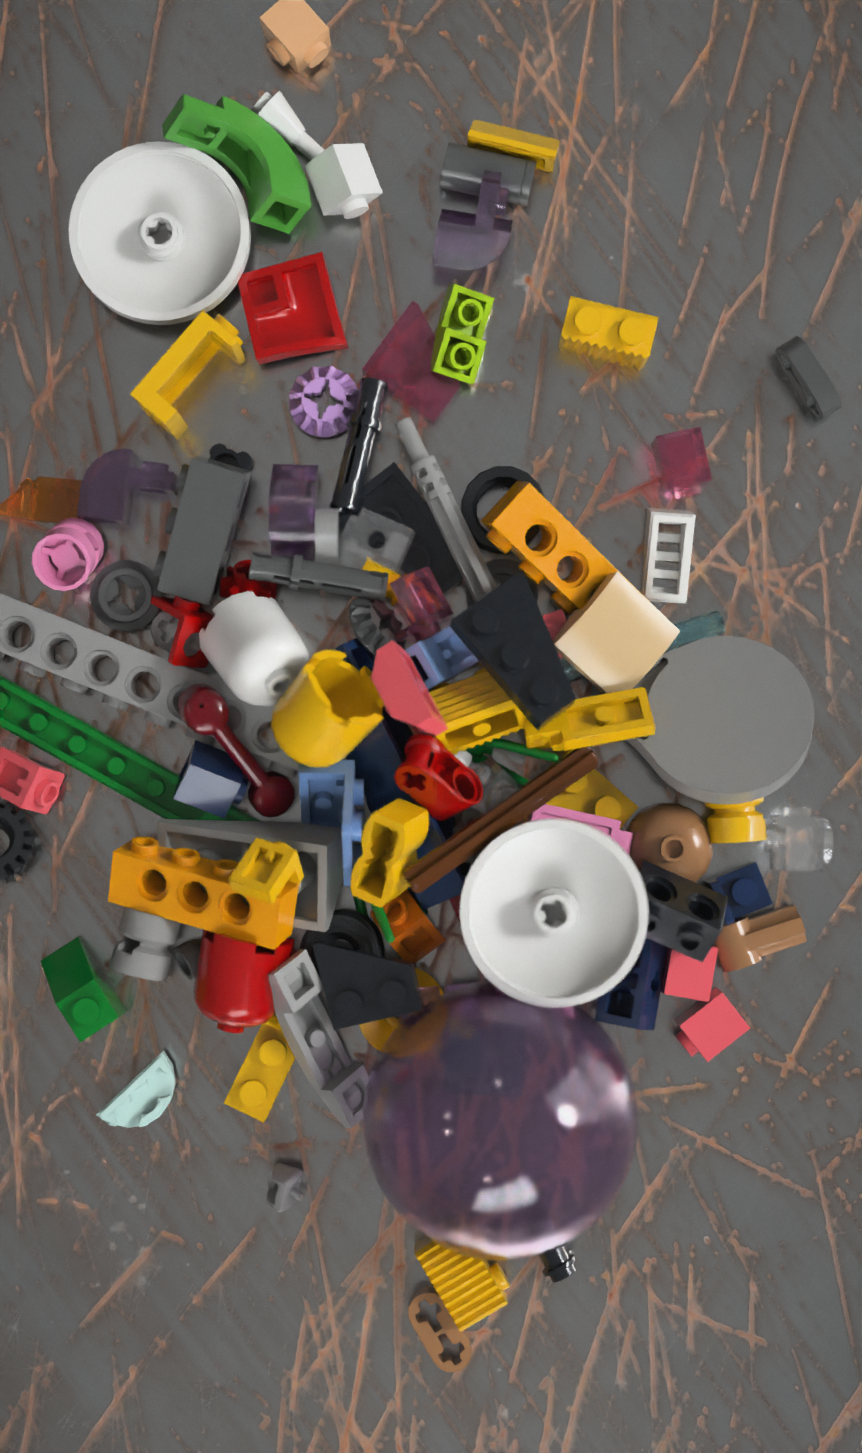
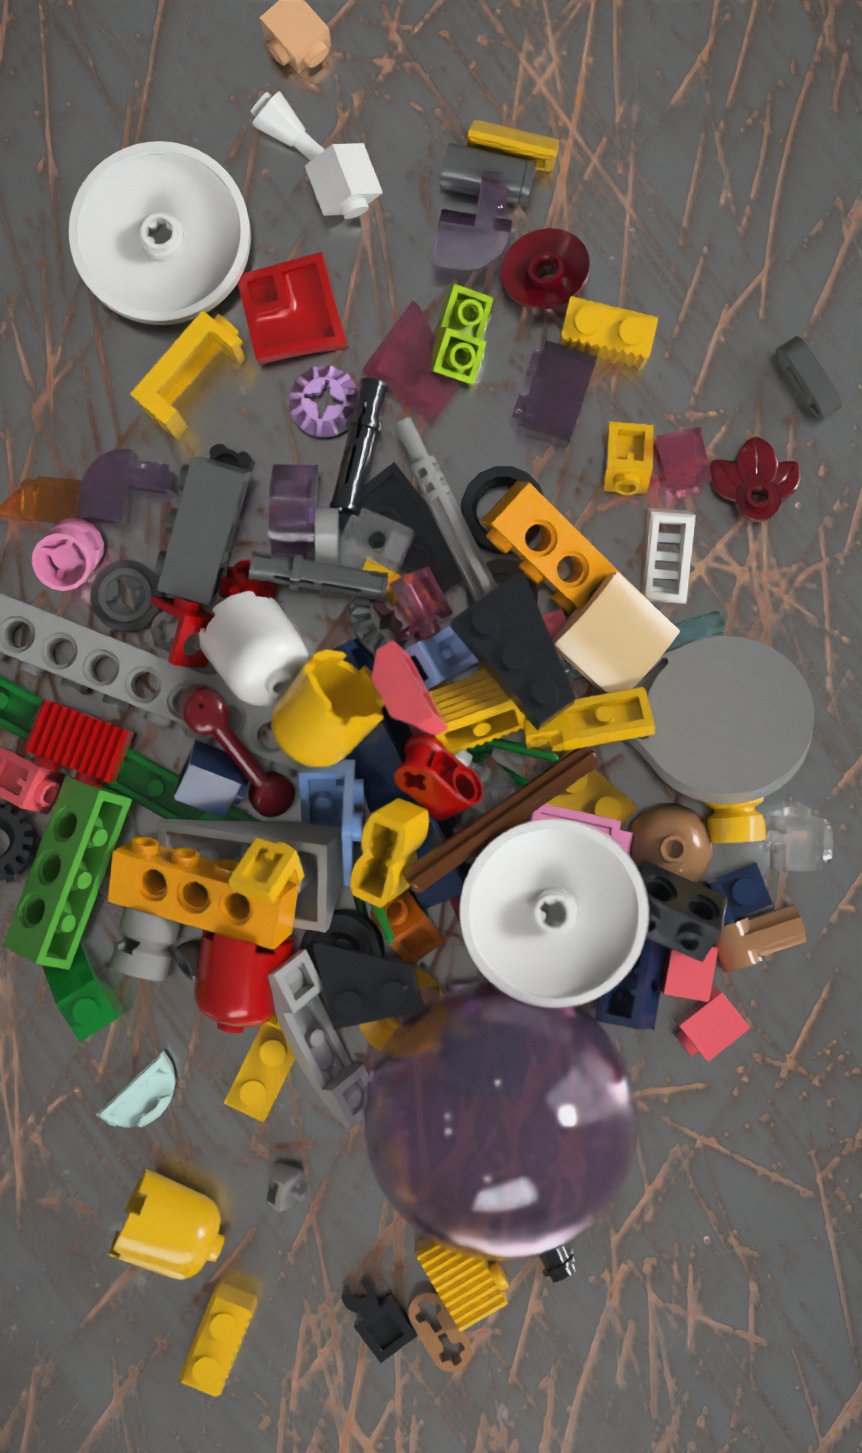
(67, 873): none -> bright green brick
(78, 742): none -> red brick
(168, 1228): none -> yellow cylinder
(218, 1339): none -> yellow brick
(252, 150): bright green arch -> none
(382, 1323): none -> black plate
(541, 254): none -> dark red dish
(555, 394): none -> clear purple brick
(629, 458): none -> yellow bracket
(755, 473): none -> dark red plate

